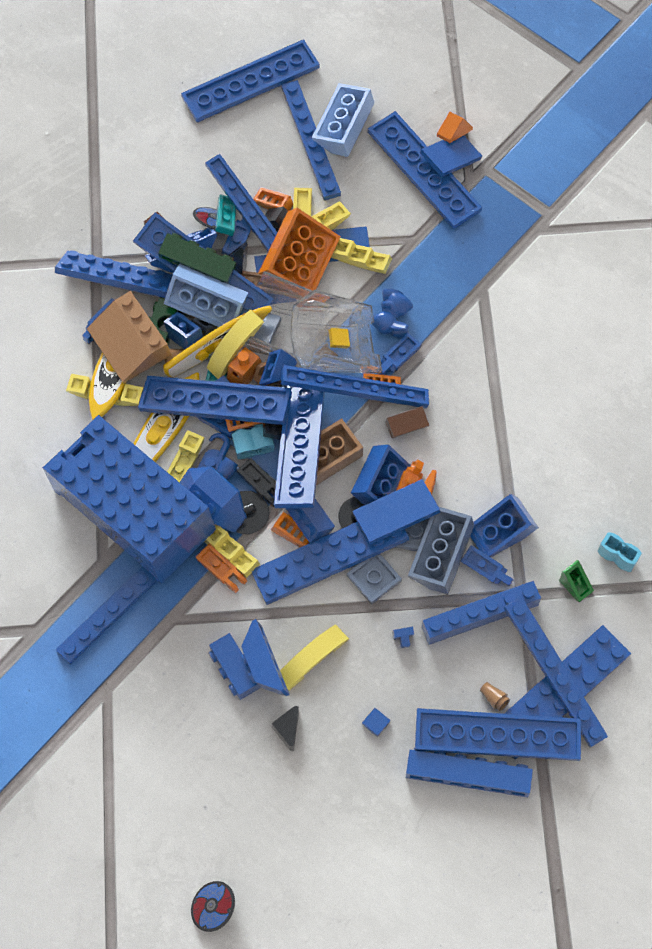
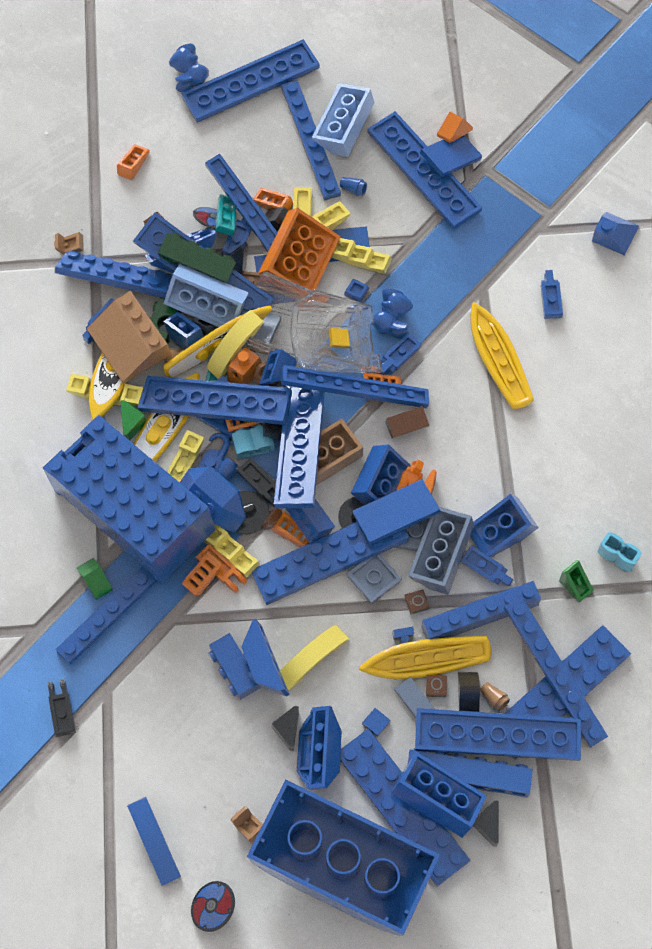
(61, 710): none -> black hinge
(69, 243): none -> medium nougat bracket
(94, 578): none -> green slope
(130, 171): none -> orange slope
(131, 420): none -> green slope
(153, 841): none -> blue slope
(185, 61): none -> blue animal
(188, 582): none -> orange slope
(246, 824): none -> medium nougat bracket
(271, 519): none -> reddish brown tile
(319, 748): none -> blue wedge
(343, 859): none -> blue brick
(354, 185): none -> blue cone
(356, 290): none -> blue tile
(377, 777): none -> blue plate
(412, 696): none -> sand blue tile
(416, 601): none -> reddish brown tile
(428, 657): none -> yellow piece
(436, 686): none -> reddish brown tile
(439, 794): none -> blue slope
(468, 691): none -> black slope
(488, 823): none -> black slope
(500, 357): none -> yellow piece
(551, 296): none -> blue hinge
(614, 233): none -> blue slope

